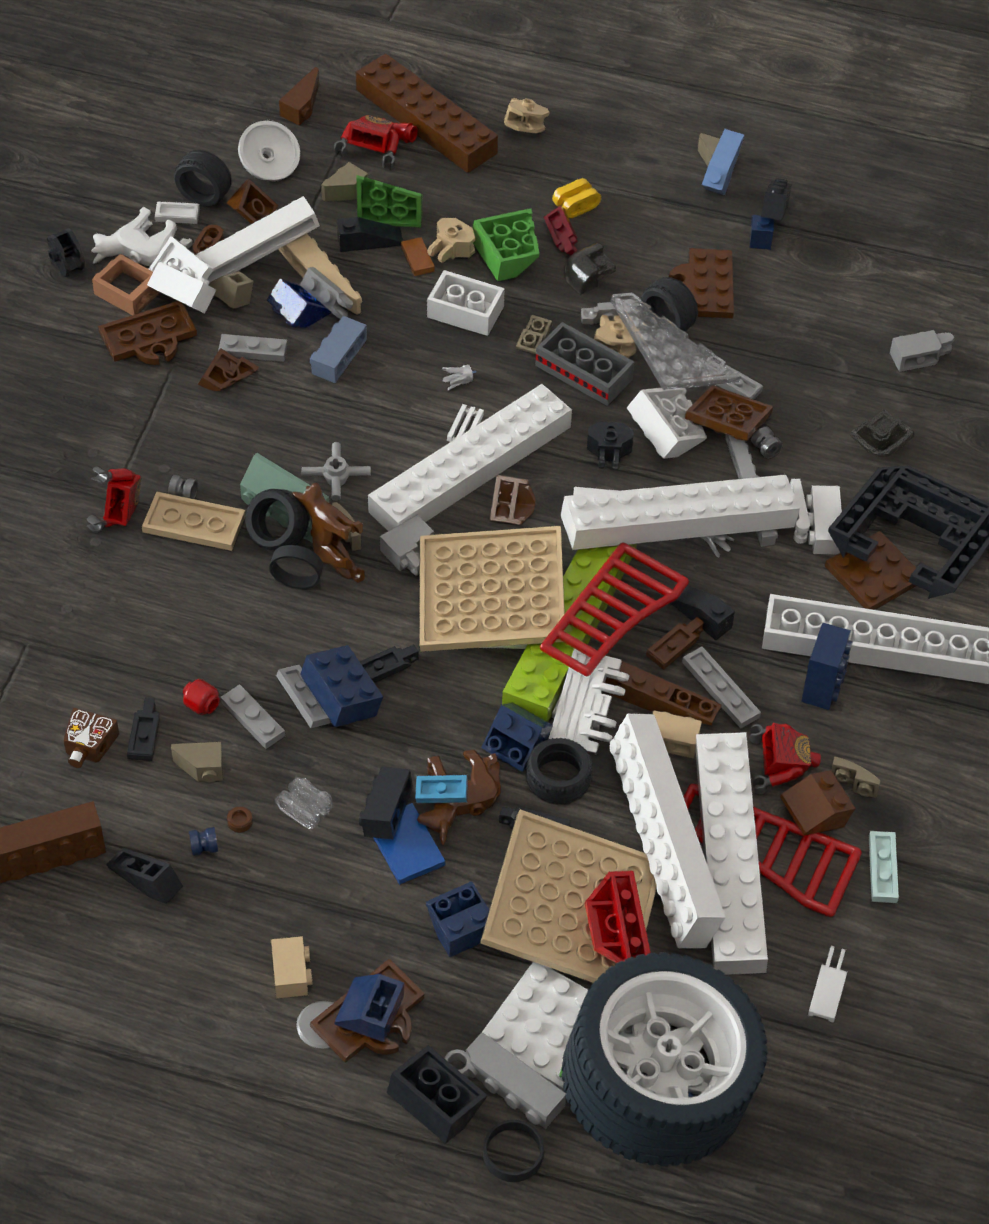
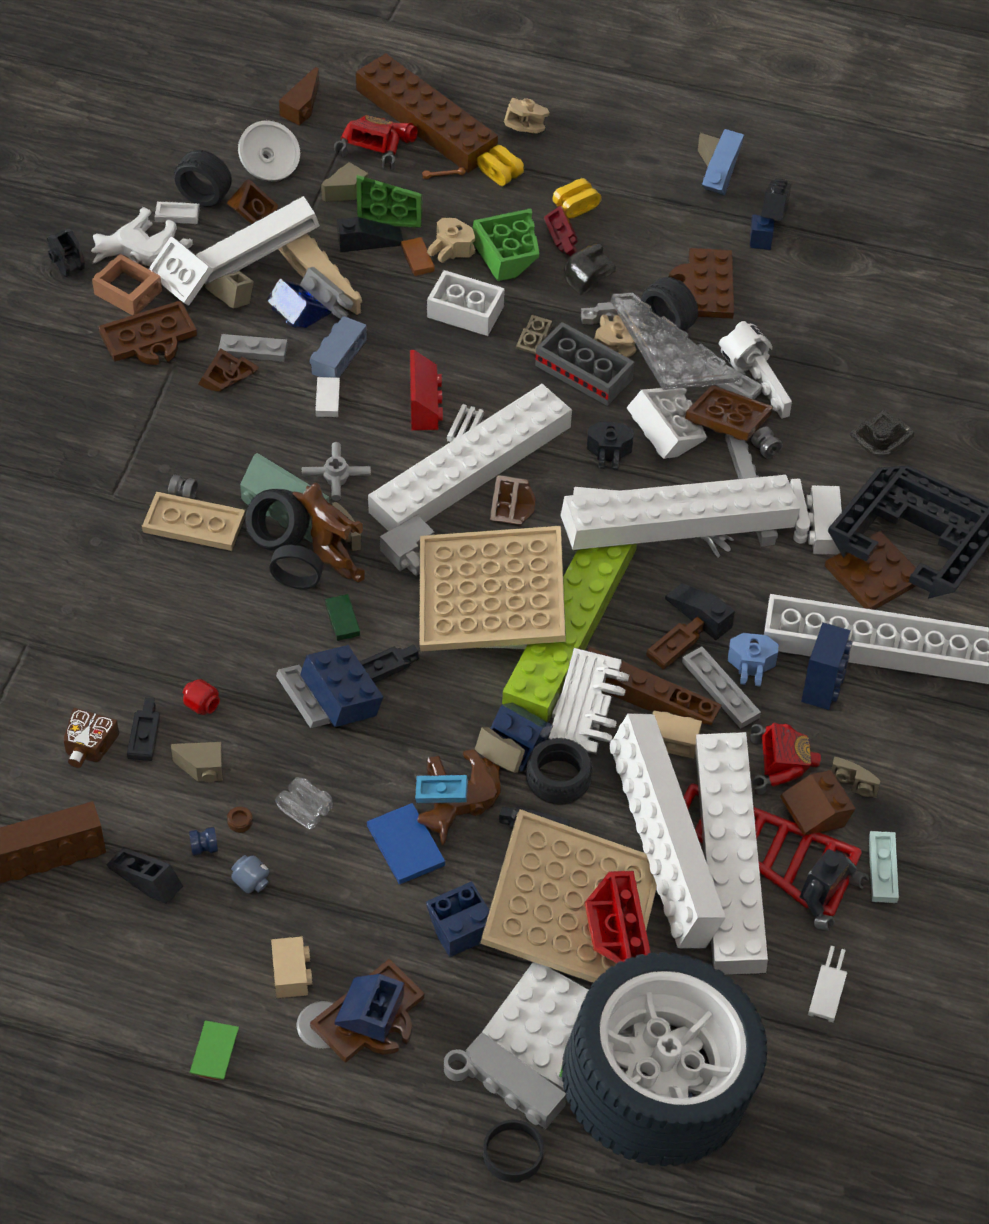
(121, 497): red torso -> none
(182, 286): white brick -> none
(208, 237): reddish brown plate -> none
(214, 1050): none -> bright green piece
(250, 874): none -> sand blue head
(252, 716): light grey plate -> none
(327, 397): none -> white tile
(342, 617): none -> dark green tile
(386, 803): black brick -> none
(424, 393): none -> red slope
(427, 174): none -> dark orange hinge
(436, 1093): black slope -> none
(462, 375): flat silver piece -> none
(499, 750): none -> dark tan slope
(500, 165): none -> yellow brick
(620, 628): red bar -> none
(743, 345): none -> white brick
(752, 657): none -> medium blue hinge
(771, 386): none -> white plate
(824, 882): none -> black torso
(920, 349): light grey hinge -> none

